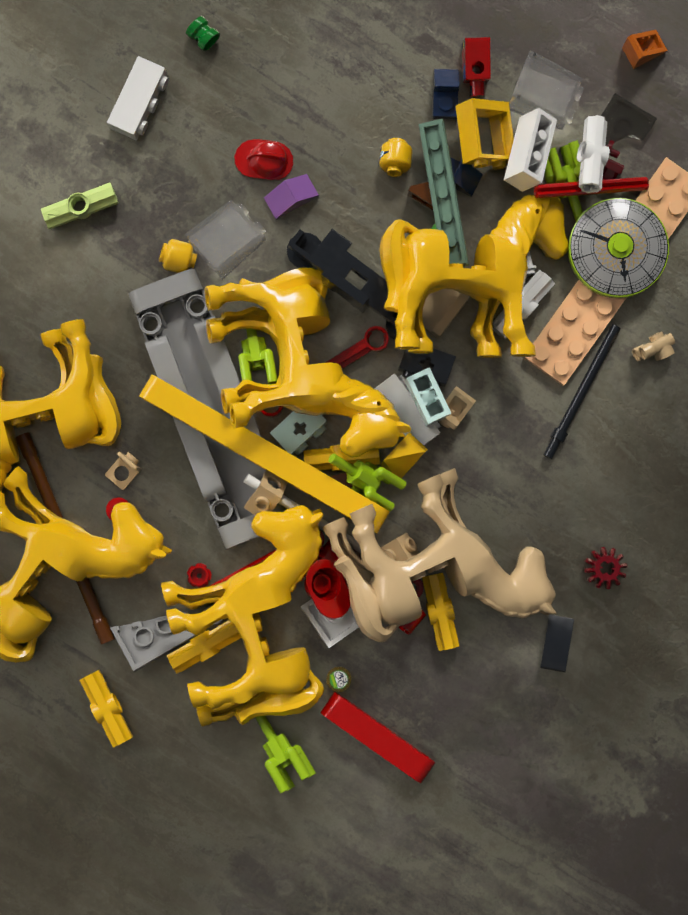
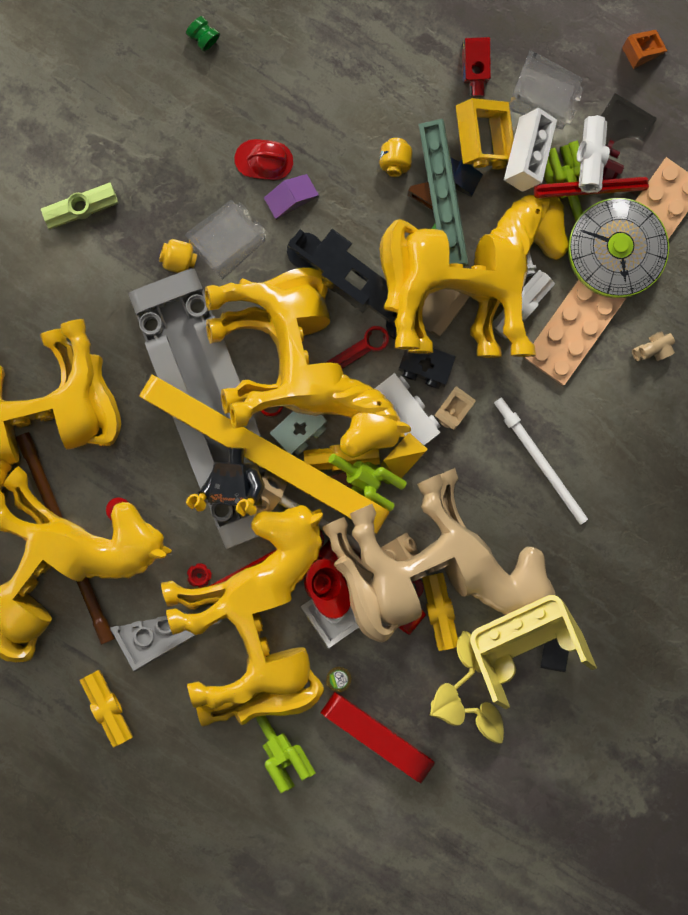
(130, 463): tan bracket -> none
(138, 98): white brick -> none
(203, 646): yellow piece -> none
(231, 484): none -> torso
(256, 357): lime plant -> none
(427, 396): light aqua brick -> none
(445, 93): dark blue slope -> none
(448, 704): none -> light yellow plant
(512, 420): none -> white bar
(520, 632): none -> light yellow windscreen
(559, 434): black bar -> none
(606, 559): dark red gear -> none

